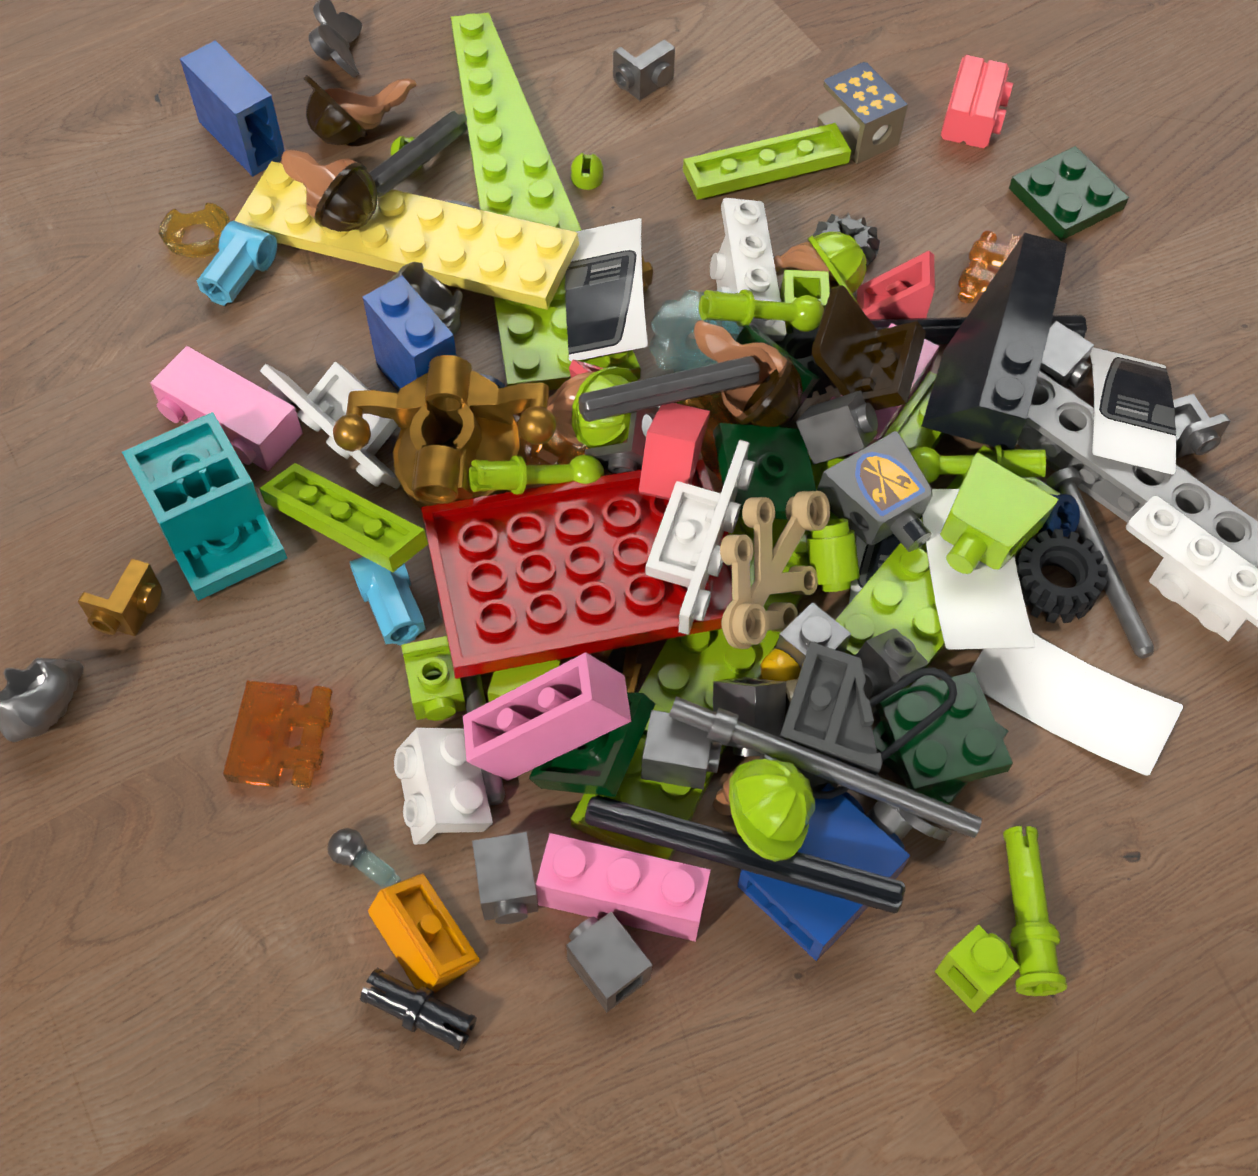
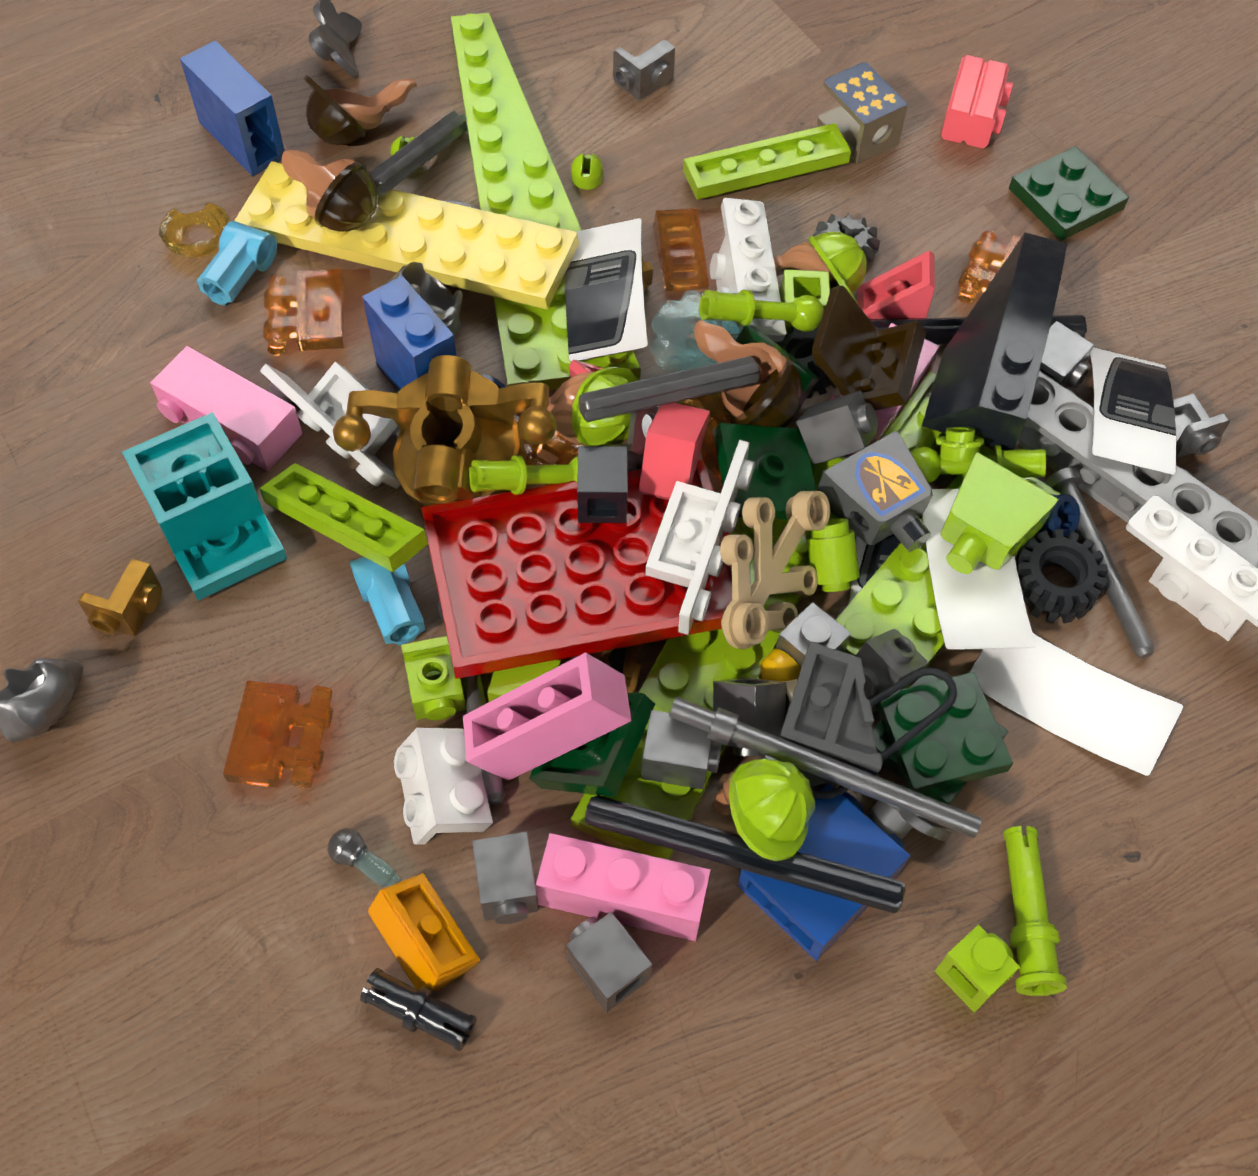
(319, 311): none -> clear orange plate
(602, 484): none -> brick
(680, 222): none -> clear orange slope
(959, 444): none -> lime plate

